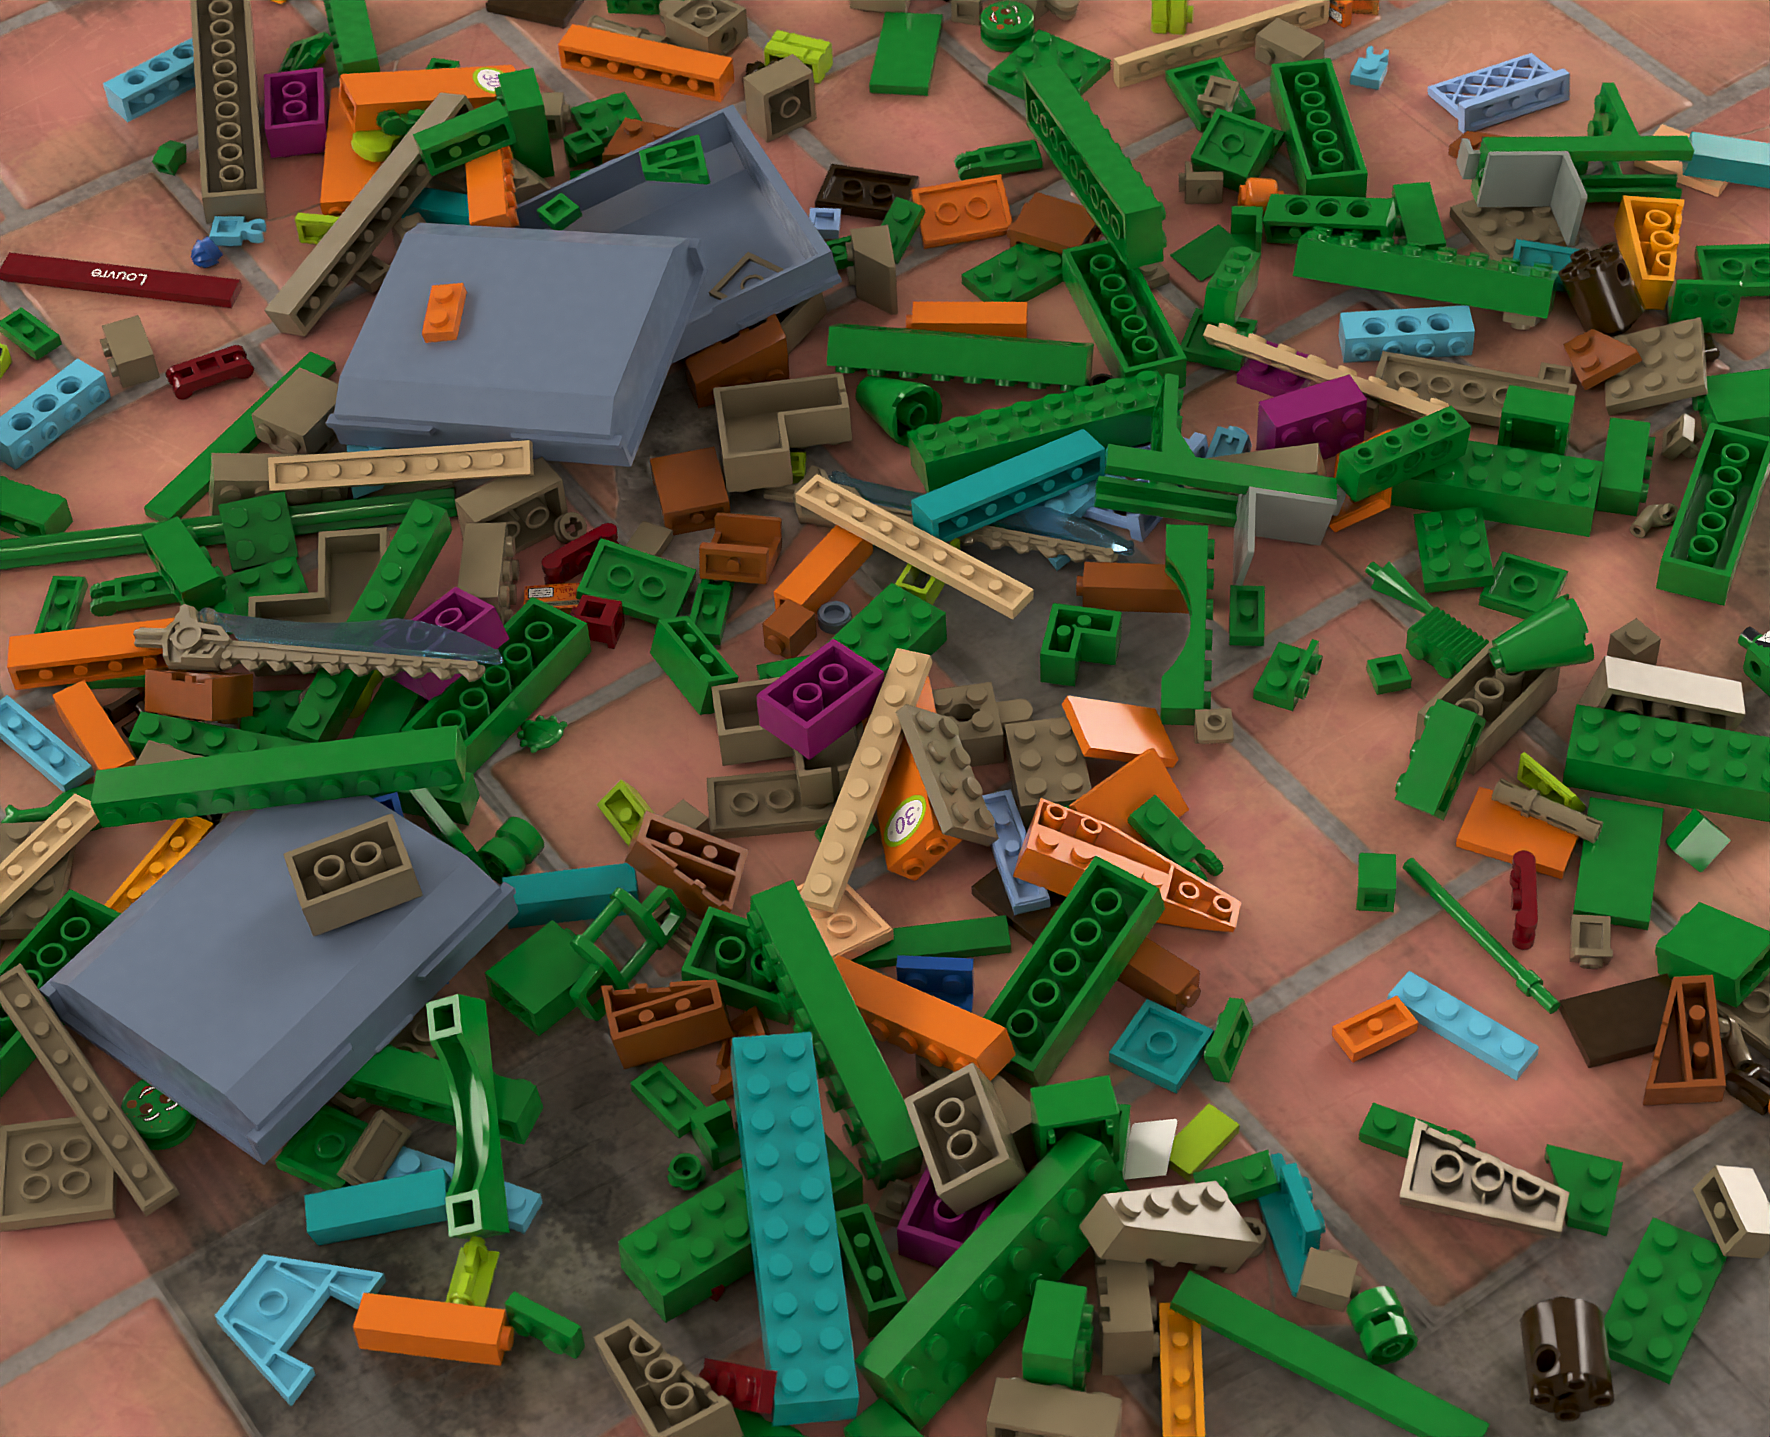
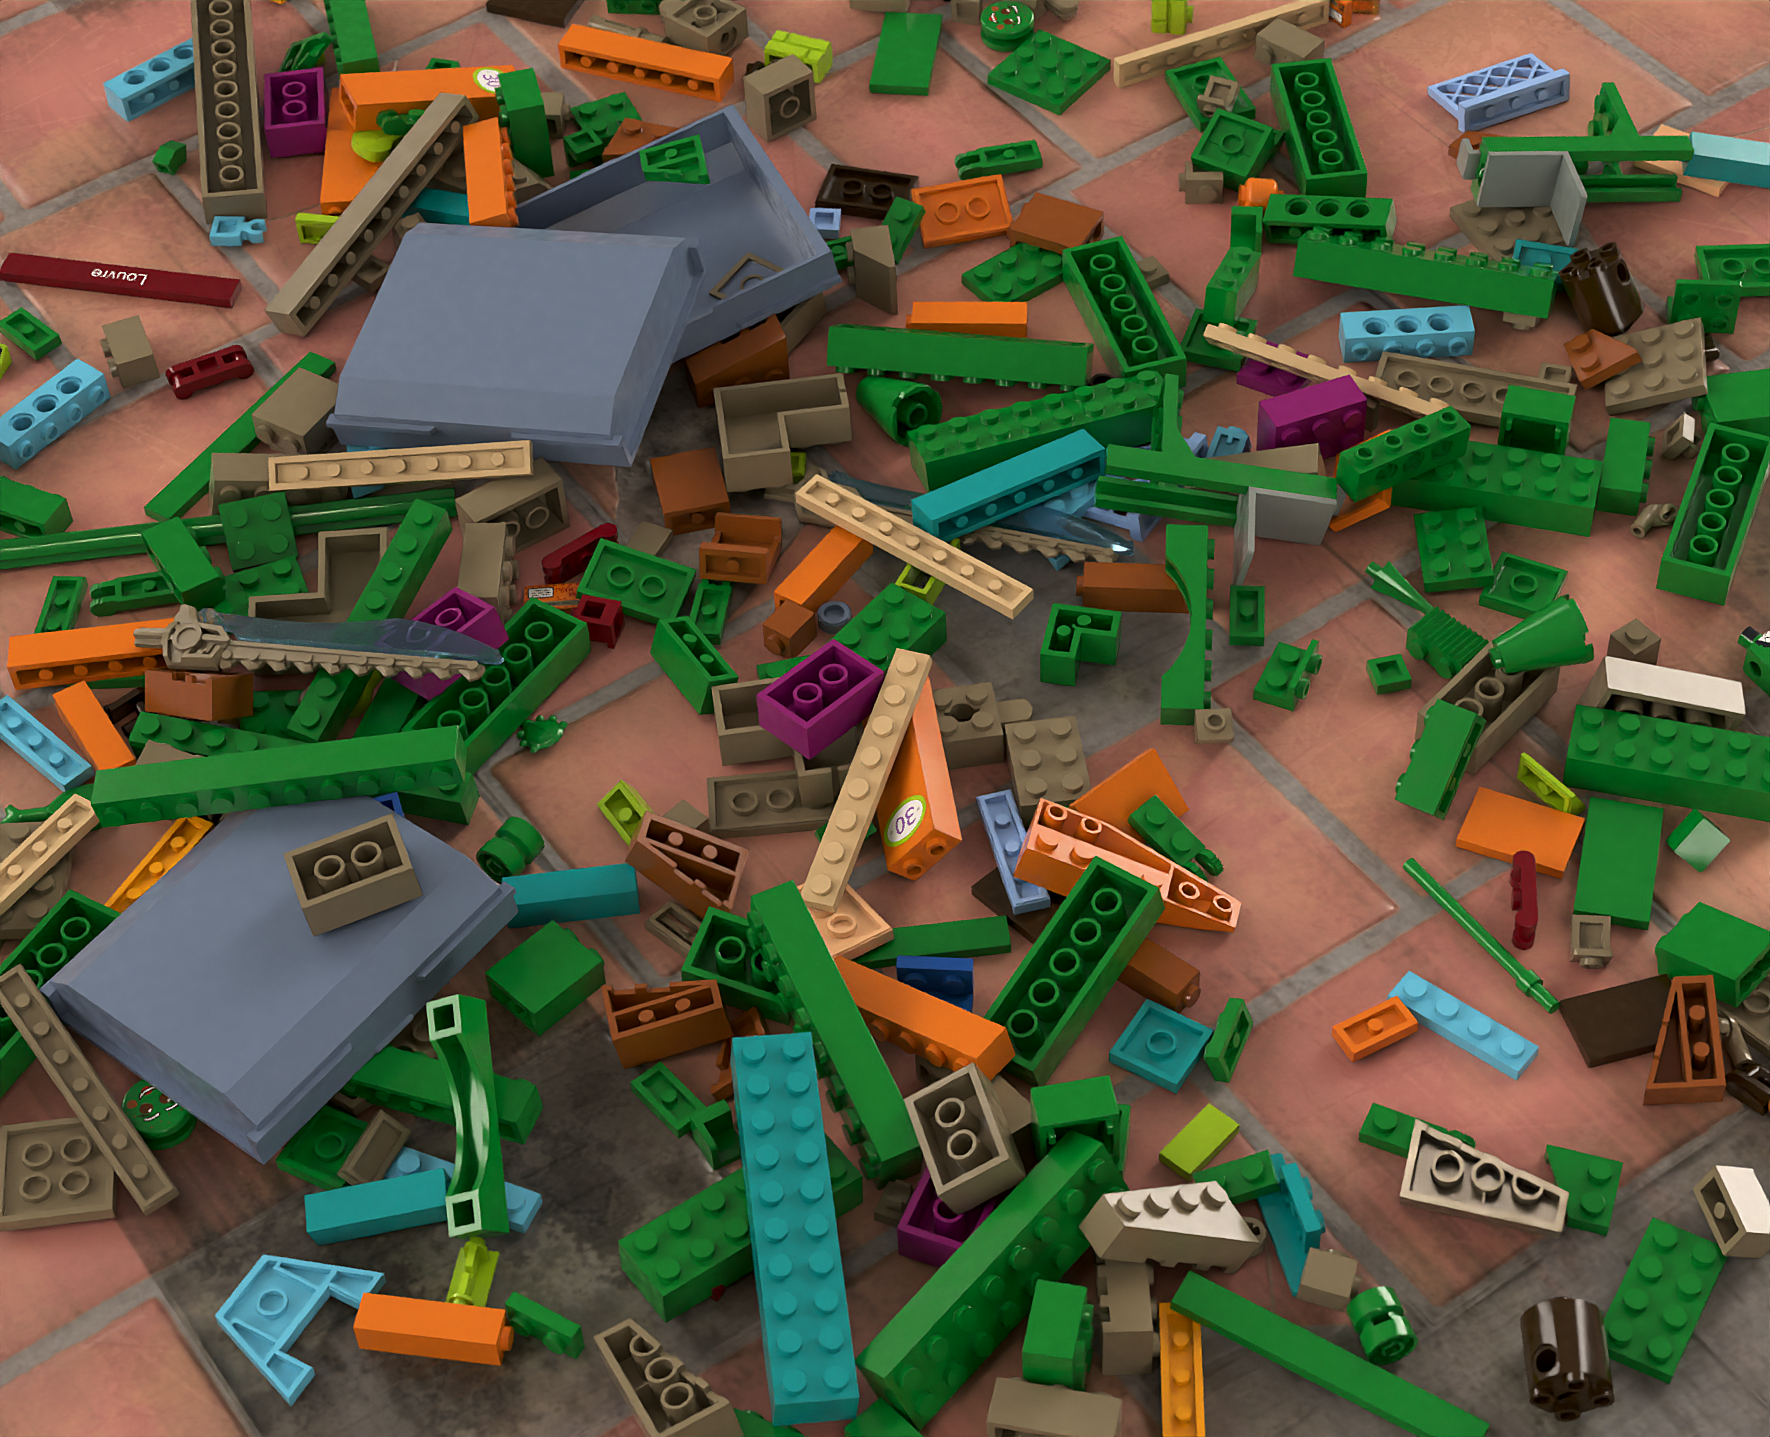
(205, 253): blue plate -> none
(443, 826): green tile -> none
(444, 312): orange plate -> none
(465, 138): green brick -> none
(559, 212): green plate -> none
(559, 530): dark tan bush -> none
(601, 965): green bar -> none
(683, 1164): green plate -> none
(741, 1384): dark red plate -> none
(868, 1269): green brick -> none
(947, 775): dark tan plate -> none
(1094, 167): green brick -> none
(1117, 730): tile -> none
(1150, 1148): white sticker -> none
(1206, 252): green sticker -> none
(1370, 71): medium azure plate -> none
(1376, 882): green panel -> none
(1417, 215): green brick -> none
(1533, 804): dark tan pin -> none
(1648, 242): light orange wedge -> none

